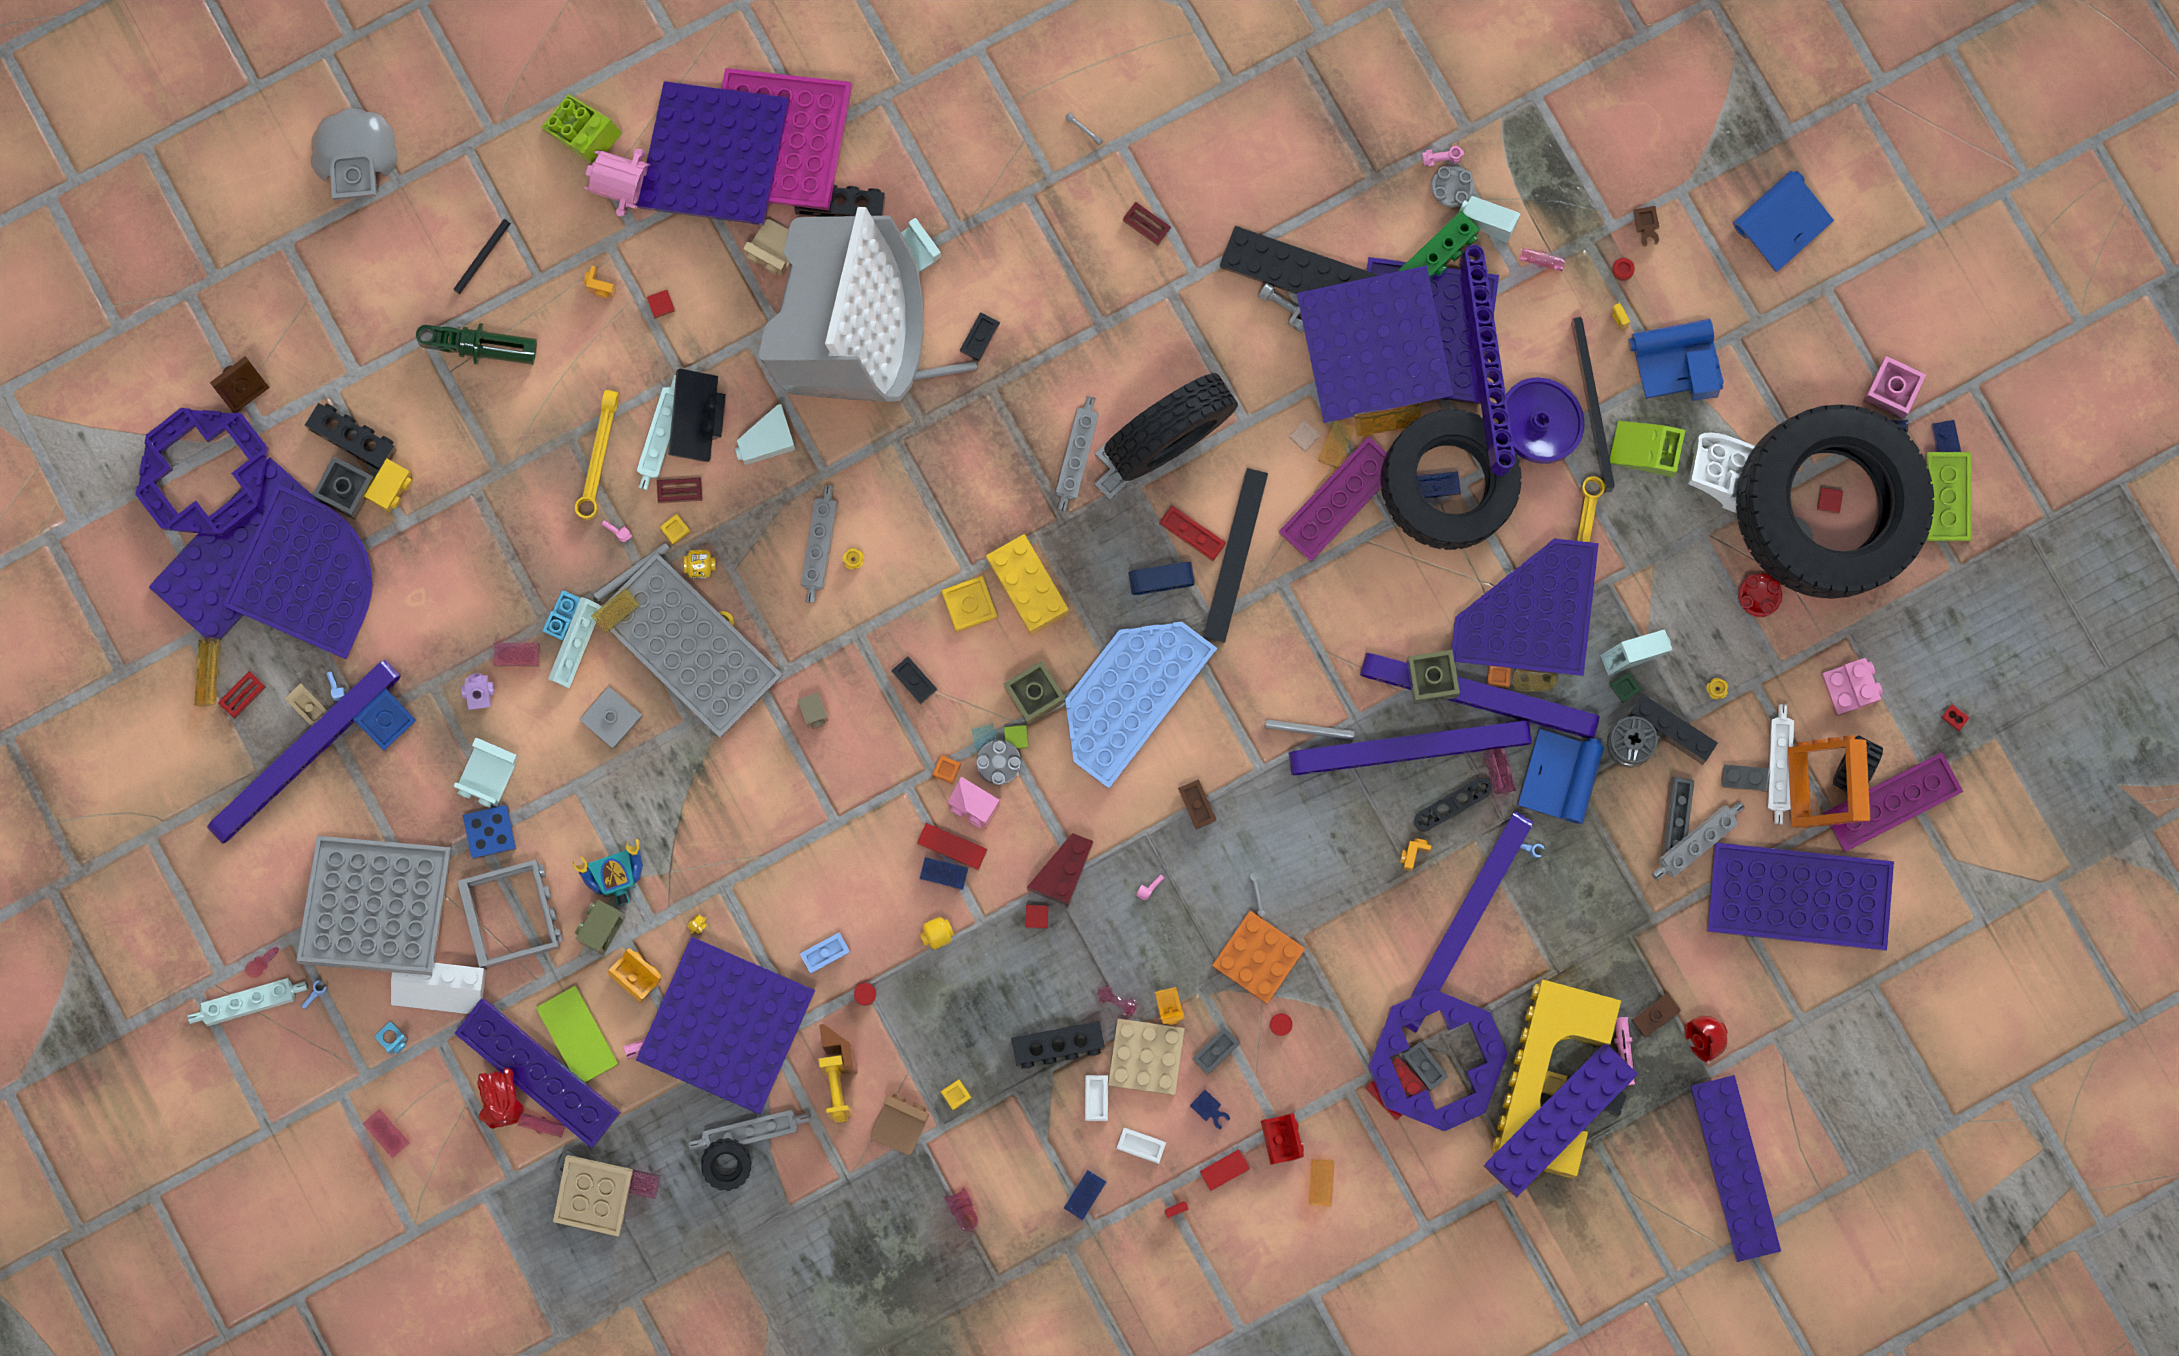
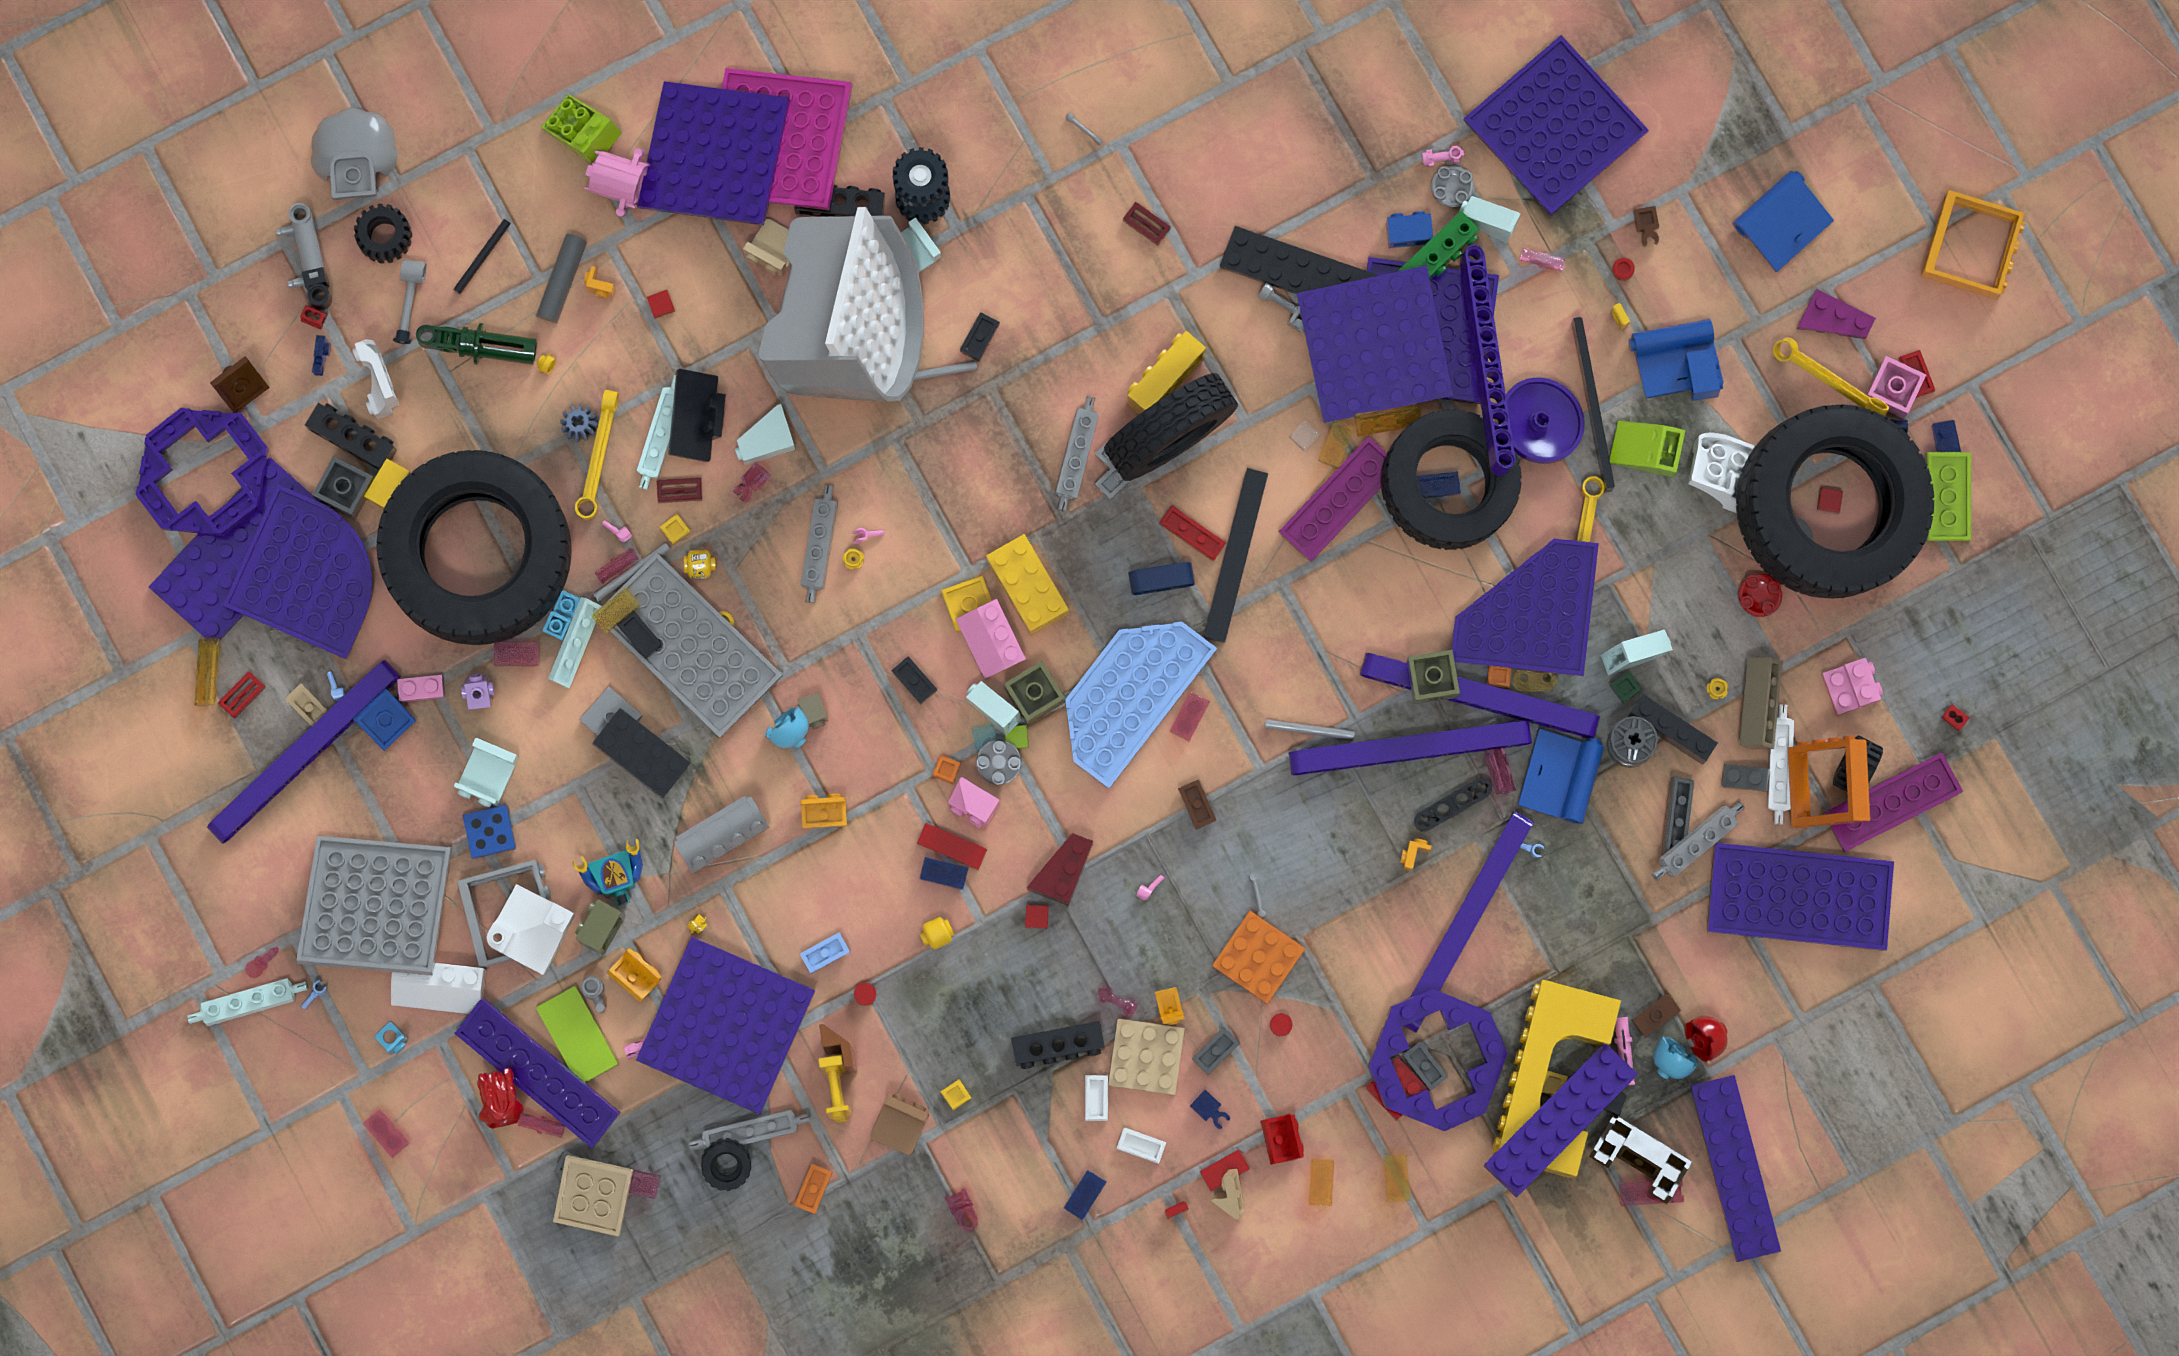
(309, 320): none -> red piece
(310, 256): none -> light grey piece
(321, 350): none -> clear blue plate
(374, 218): none -> black tyre
(382, 393): none -> white slope
(413, 273): none -> light grey piece
(420, 688): none -> bright pink plate
(456, 480): none -> black tyre
(530, 929): none -> white slope
(546, 364): none -> yellow plate
(561, 278): none -> dark grey brick
(579, 414): none -> sand blue gear
(594, 989): none -> light grey piece
(616, 565): none -> clear pink pin
(639, 635): none -> black tile
(641, 753): none -> black brick
(720, 833): none -> light grey container
(752, 479): none -> clear pink plate
(789, 729): none -> medium azure cylinder
(813, 1189): none -> orange plate
(823, 811): none -> light orange bracket
(866, 534): none -> bright pink hand
(921, 185): none -> black plate
(990, 638): none -> bright pink slope
(993, 707): none -> light aqua slope
(1168, 372): none -> yellow brick
(1189, 716): none -> clear pink plate
(1232, 1199): none -> tan slope
(1396, 1178): none -> clear yellow plate
(1409, 230): none -> blue brick
(1555, 125): none -> dark purple plate
(1637, 1194): none -> clear pink plate
(1643, 1154): none -> bracket
(1673, 1060): none -> medium azure cylinder
(1760, 703): none -> dark tan brick
(1828, 377): none -> yellow piece
(1835, 317): none -> magenta wing
(1916, 361): none -> red tile
(2015, 217): none -> light orange window

